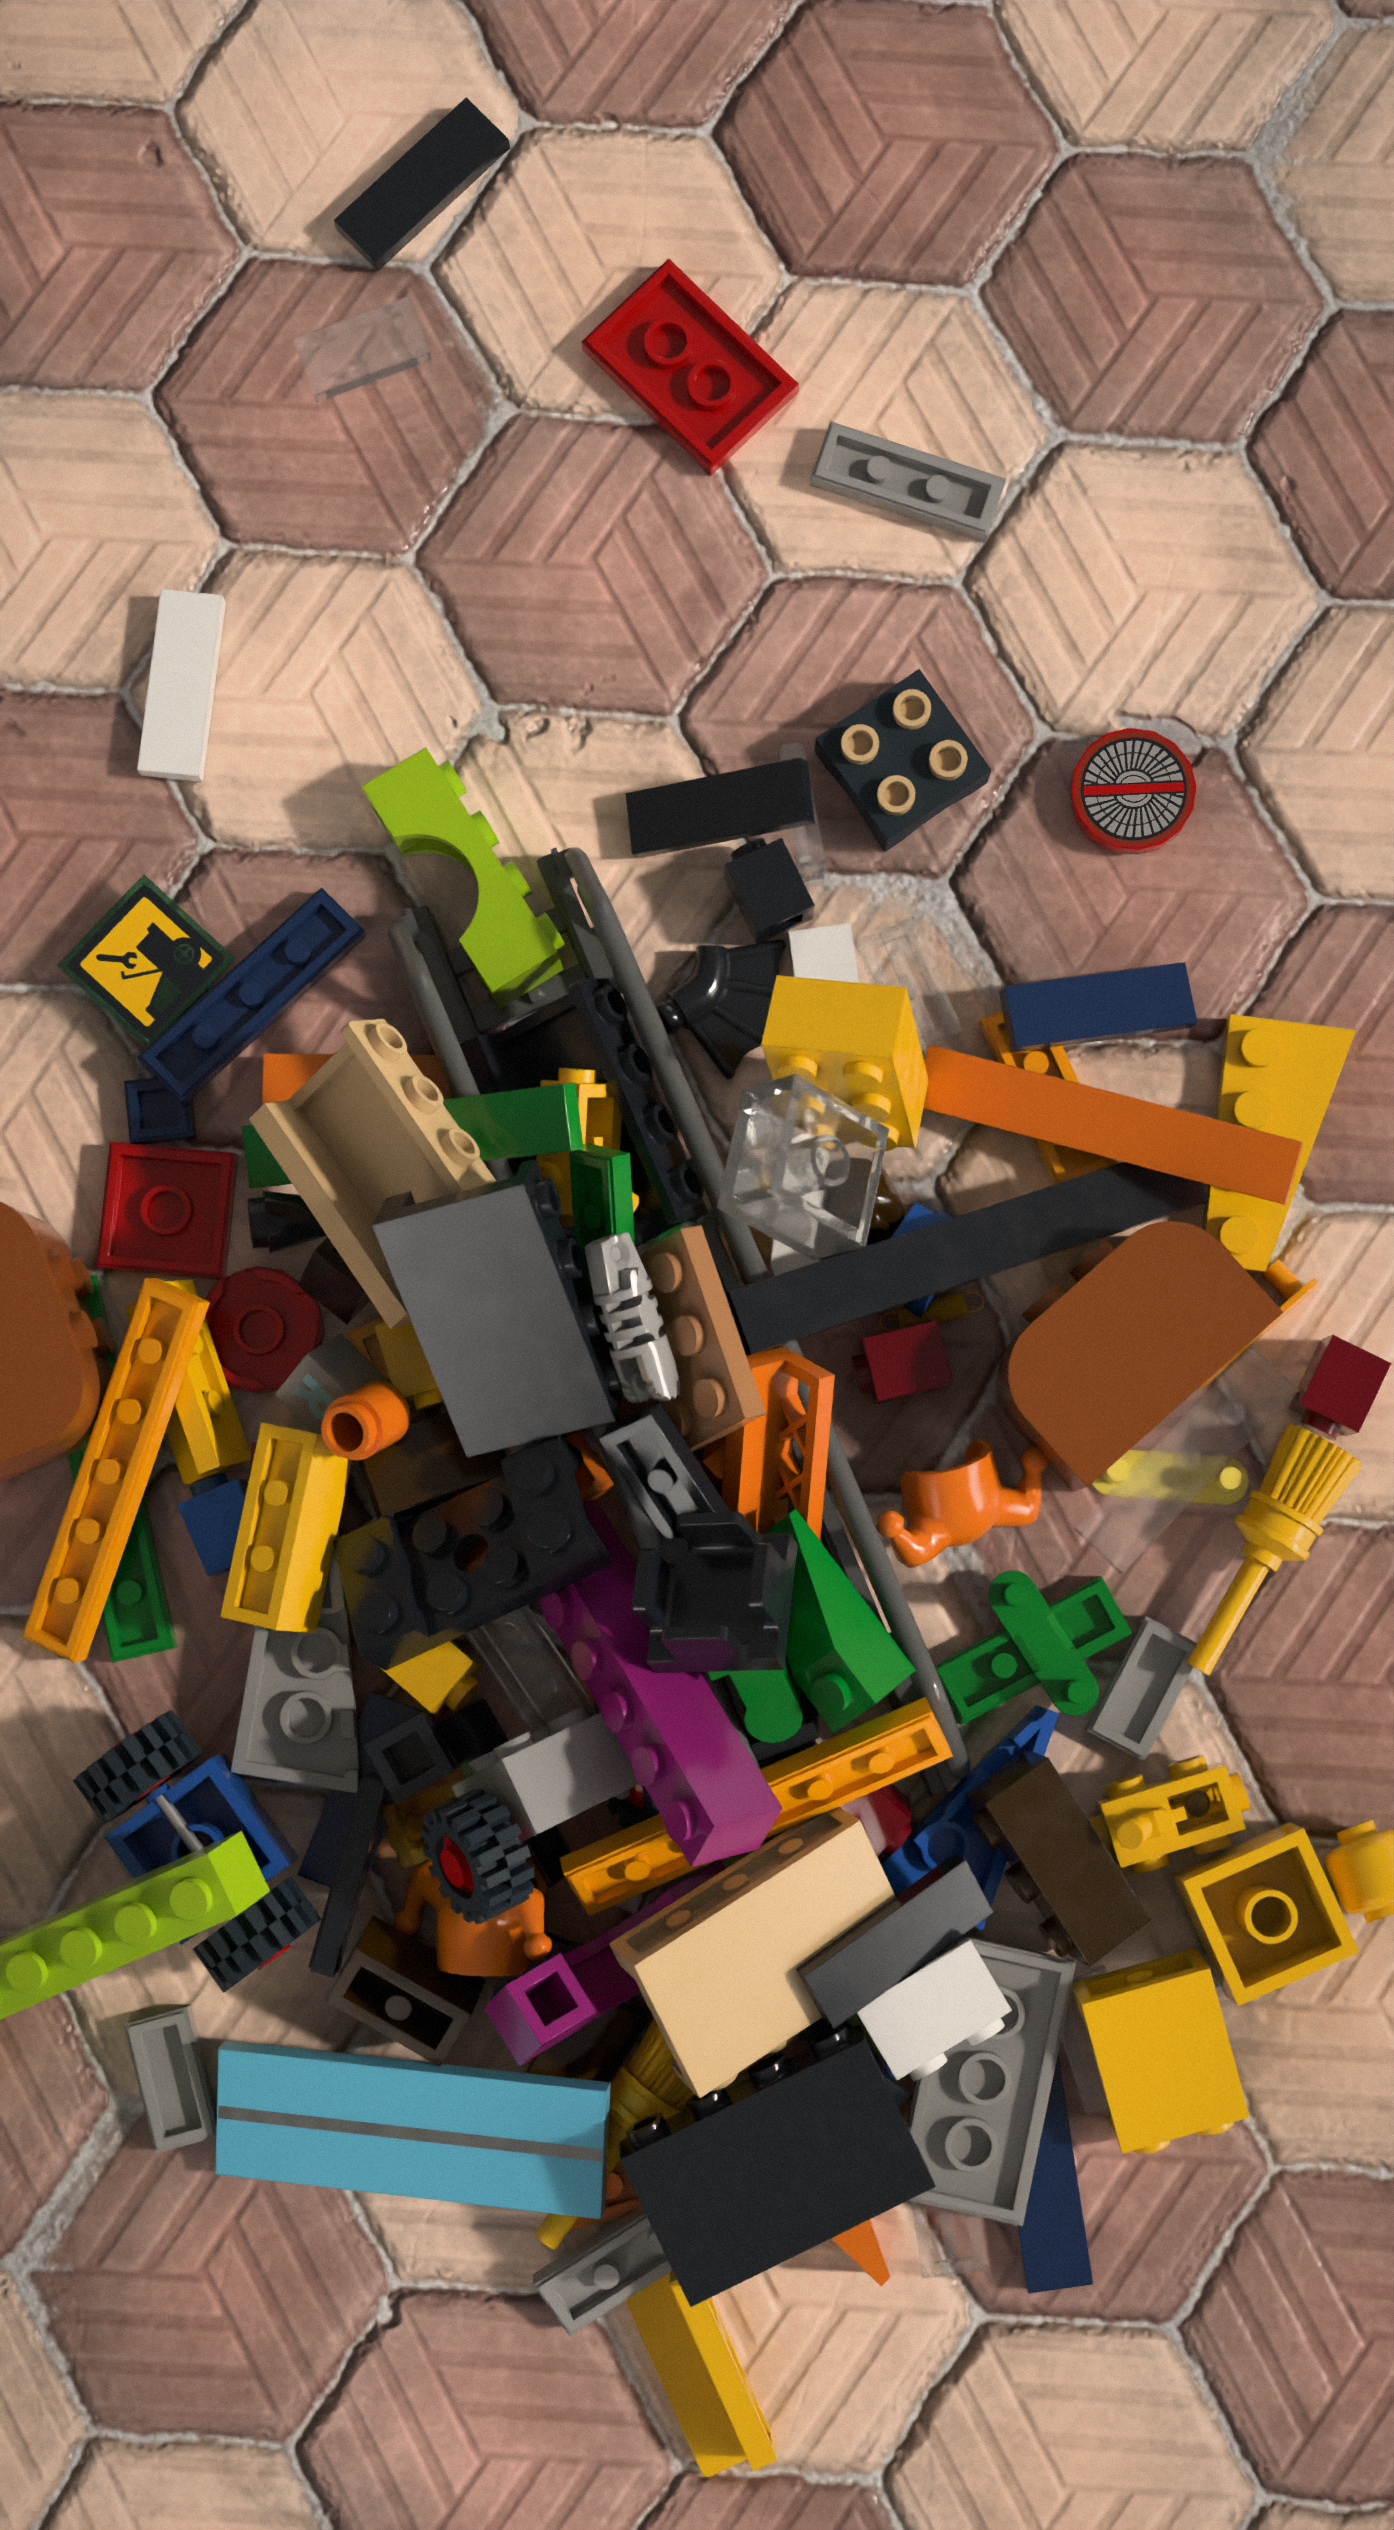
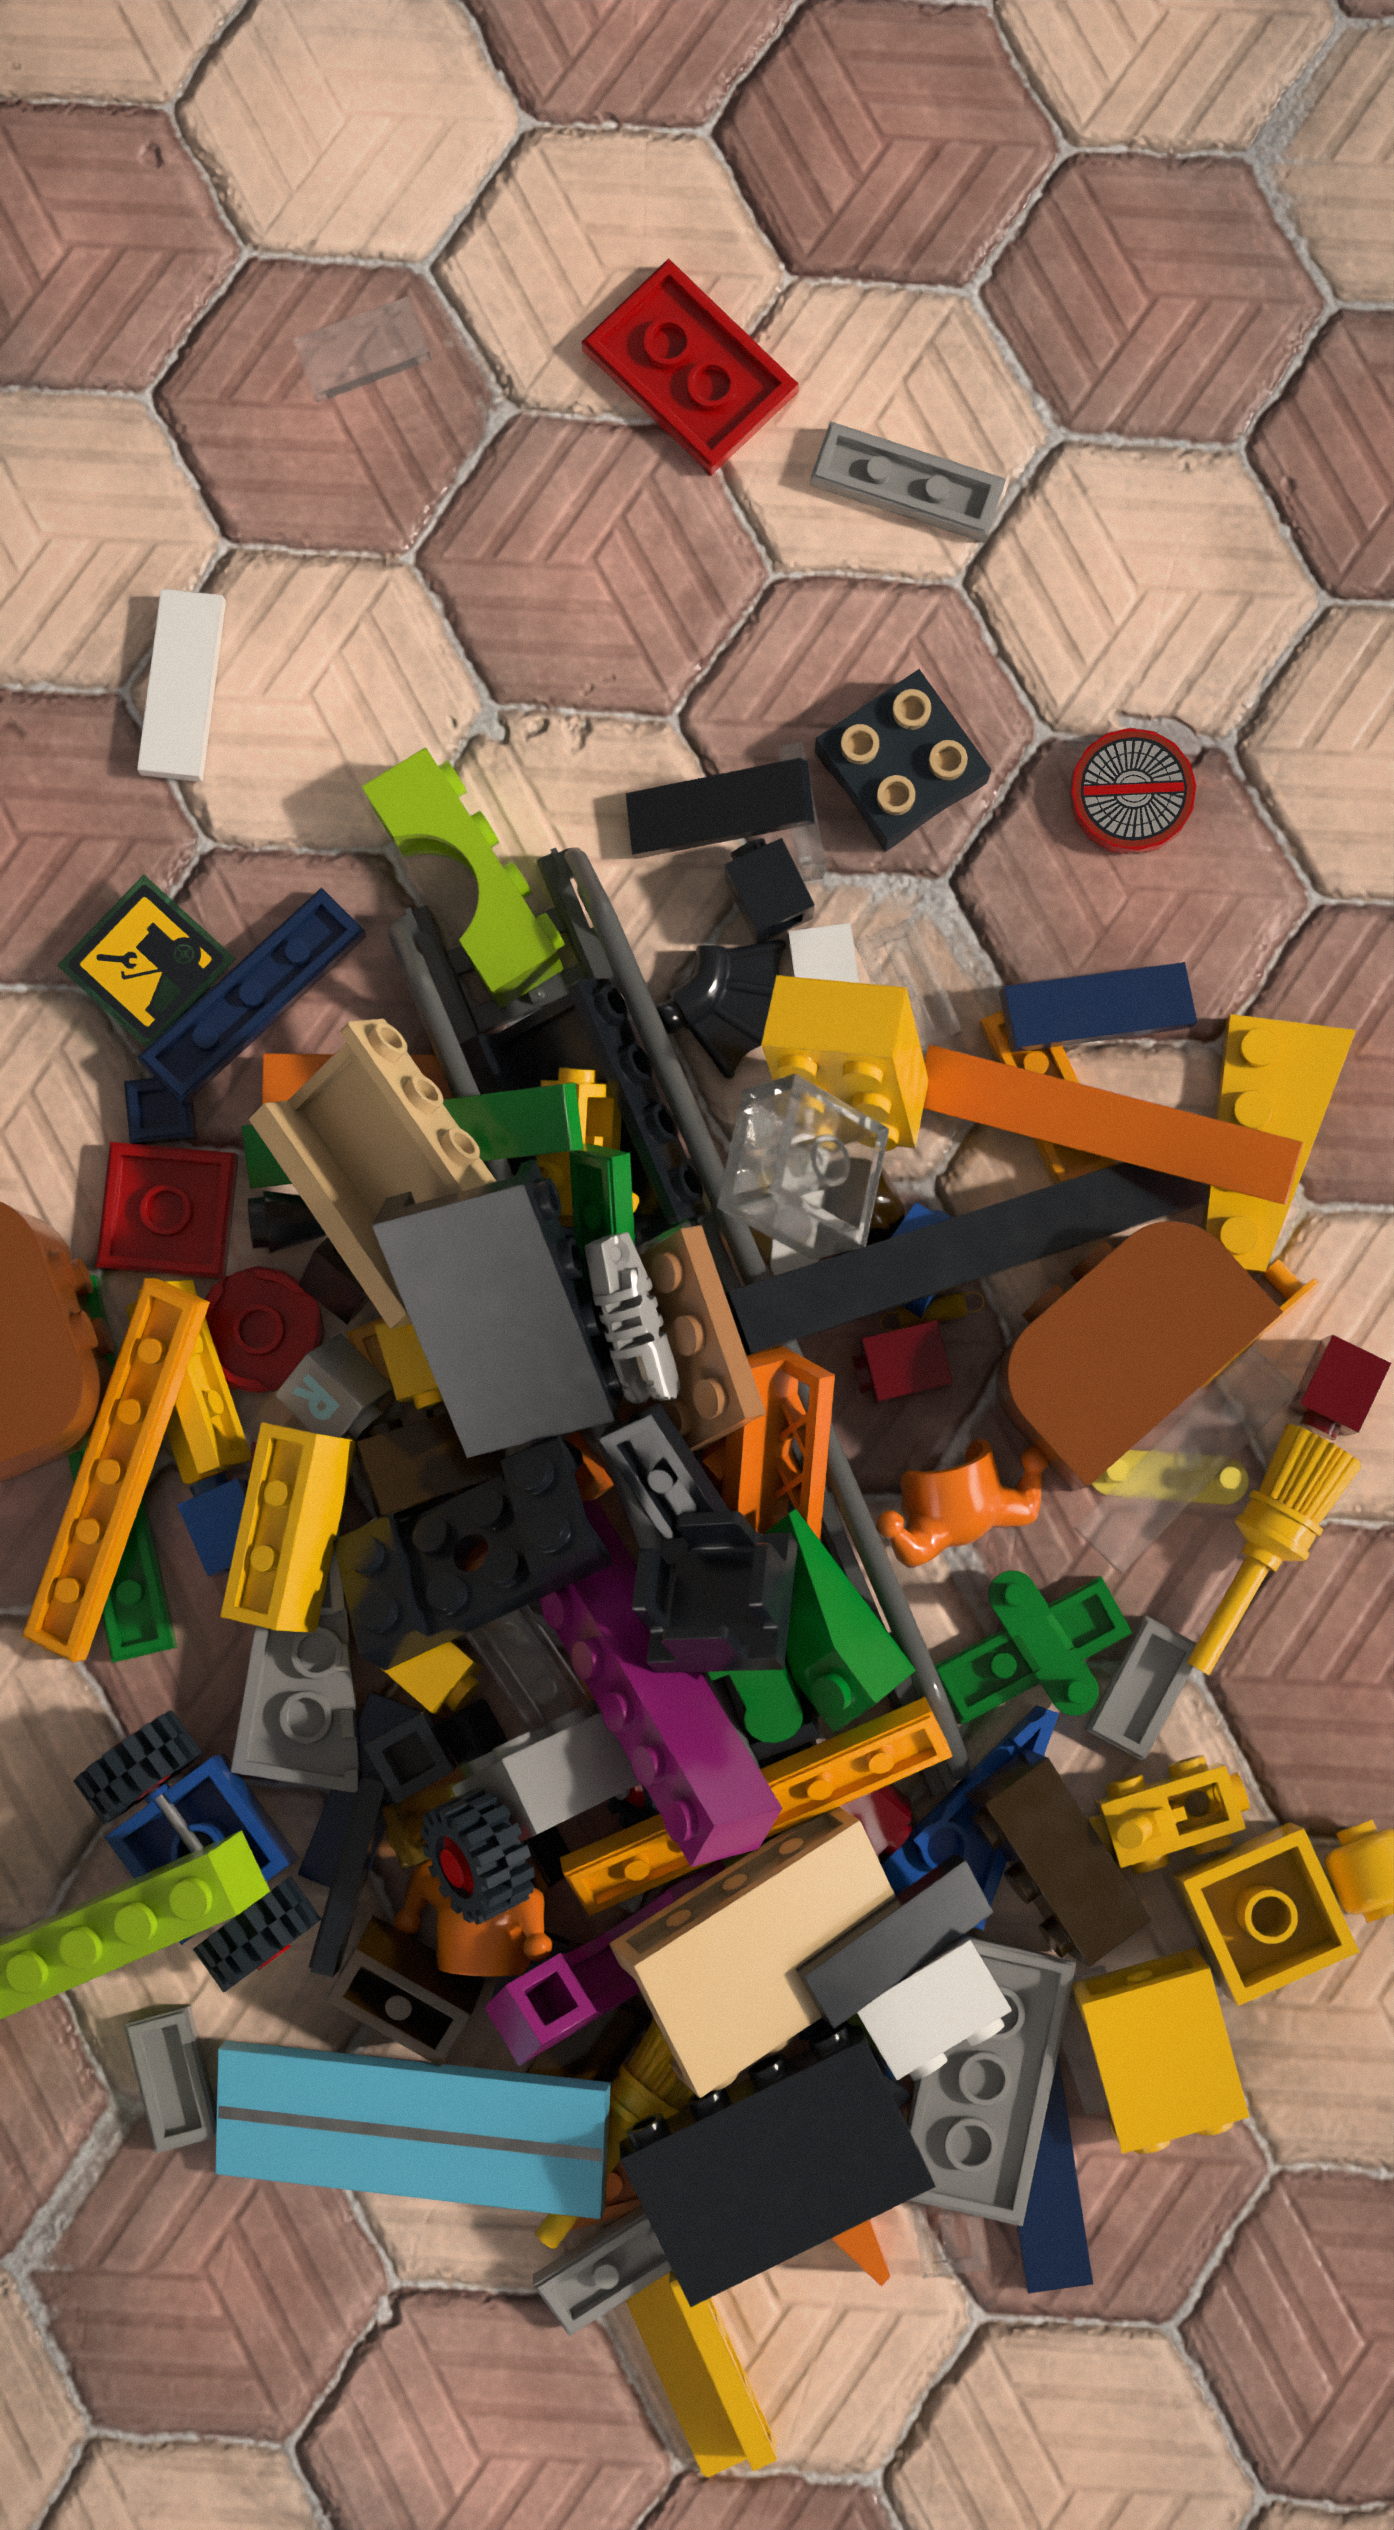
(365, 1420): orange brick -> none
(422, 184): black tile -> none

